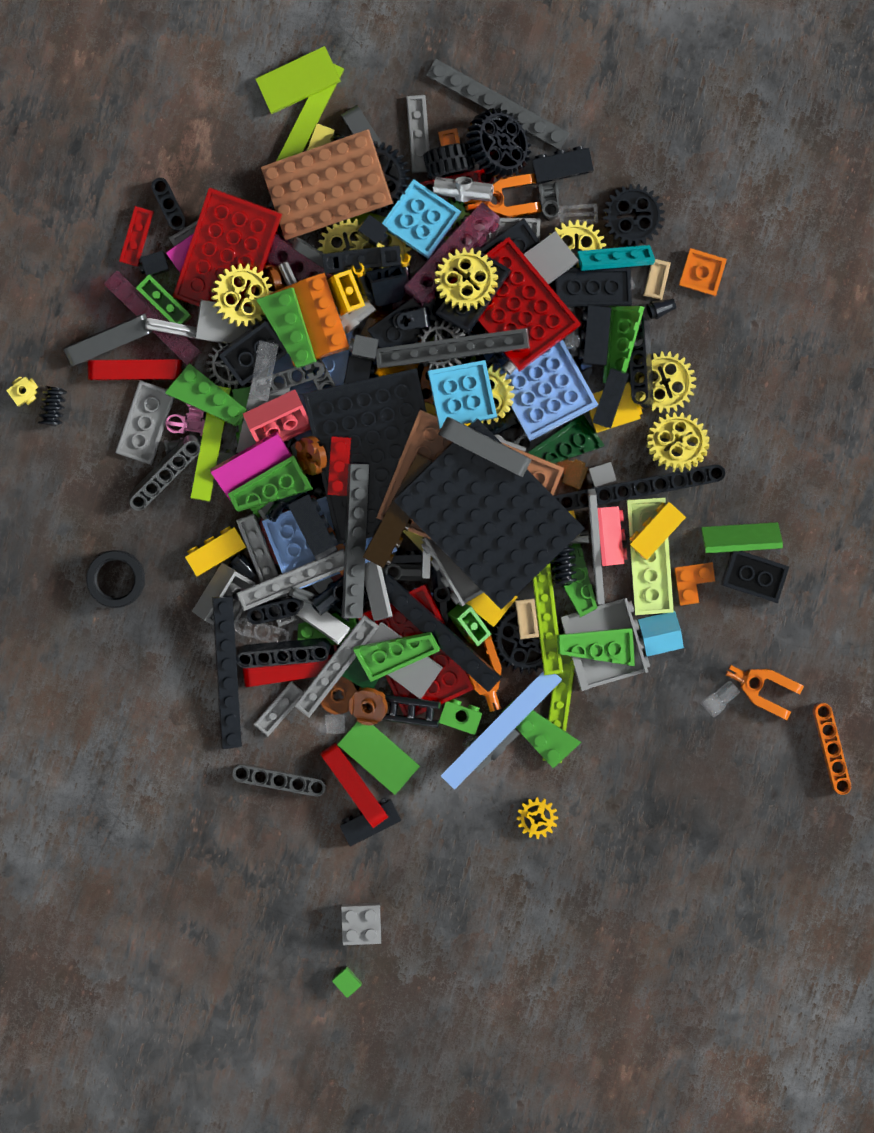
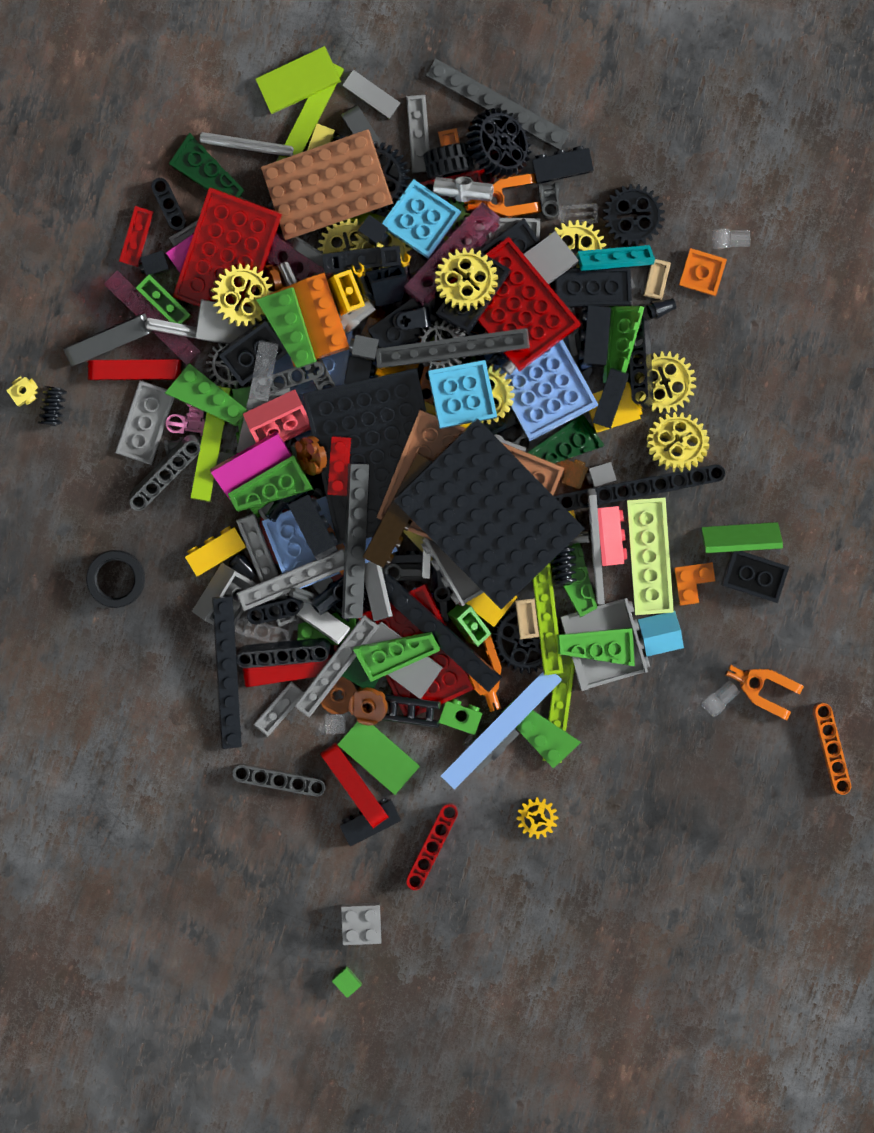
(199, 166): none -> dark green wing
(246, 144): none -> light grey axle
(371, 94): none -> light grey tile
(431, 856): none -> red beam
(484, 446): dark grey beam -> none
(572, 341): clear plate -> none
(656, 530): yellow brick -> none
(730, 238): none -> clear piece

